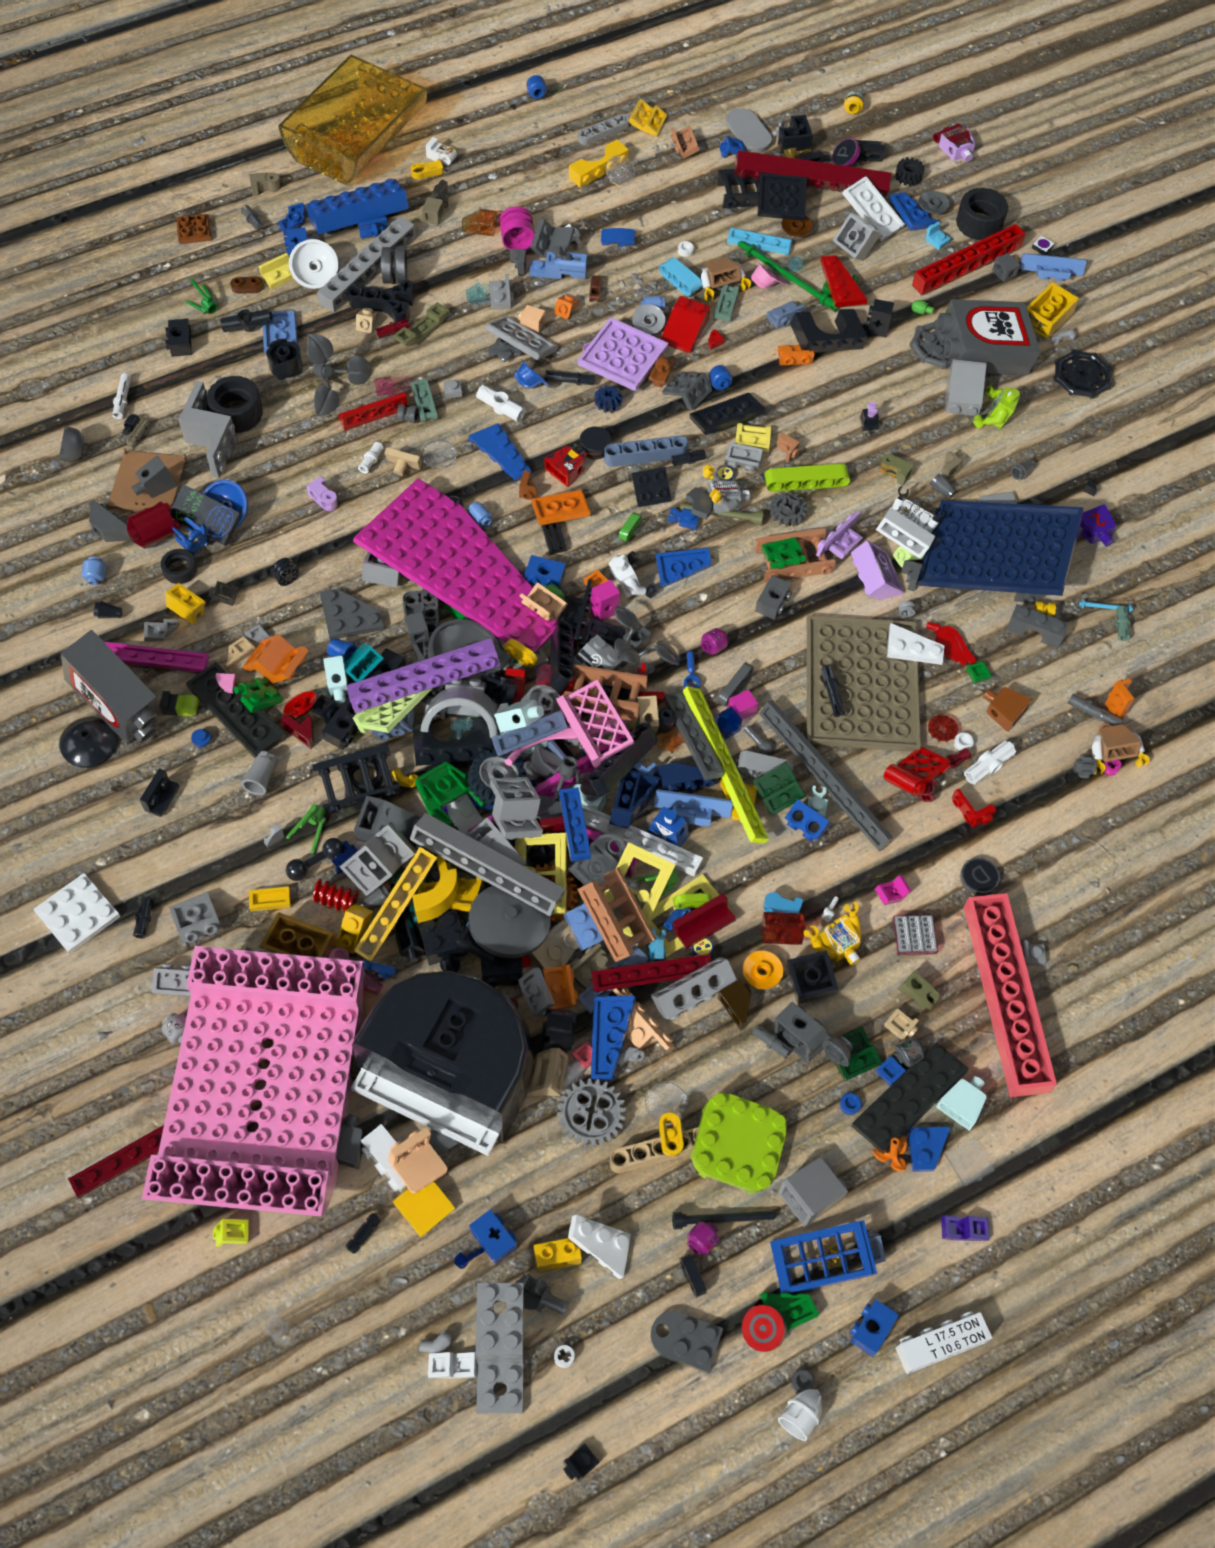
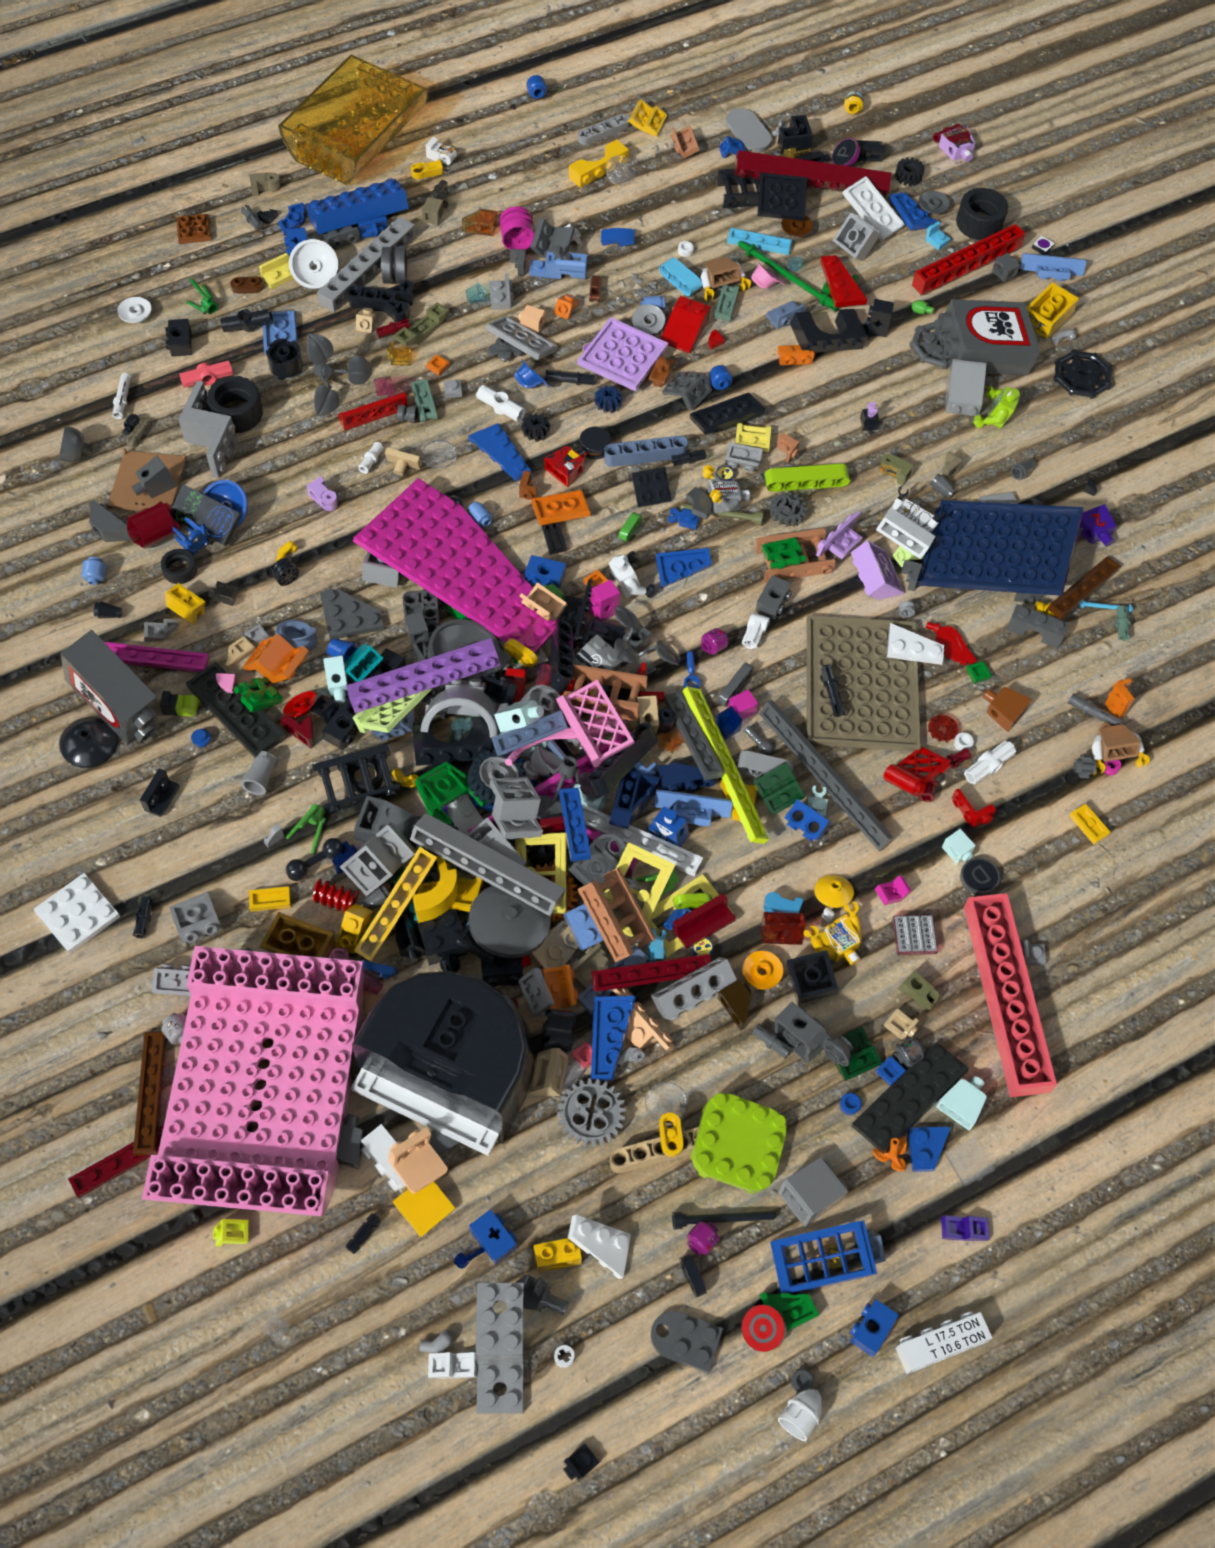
(134, 309): none -> white dish
(150, 1094): none -> reddish brown tile
(206, 373): none -> coral piece
(267, 216): none -> black tile
(283, 550): none -> yellow arm
(298, 633): none -> sand blue piece
(342, 236): none -> dark grey bracket
(399, 356): none -> clear yellow bracket
(438, 364): none -> orange tile
(535, 427): none -> black gear
(756, 627): none -> white piece
(831, 896): none -> yellow dish
(959, 846): none -> light aqua brick
(1084, 587): none -> reddish brown tile
(1090, 824): none -> yellow plate

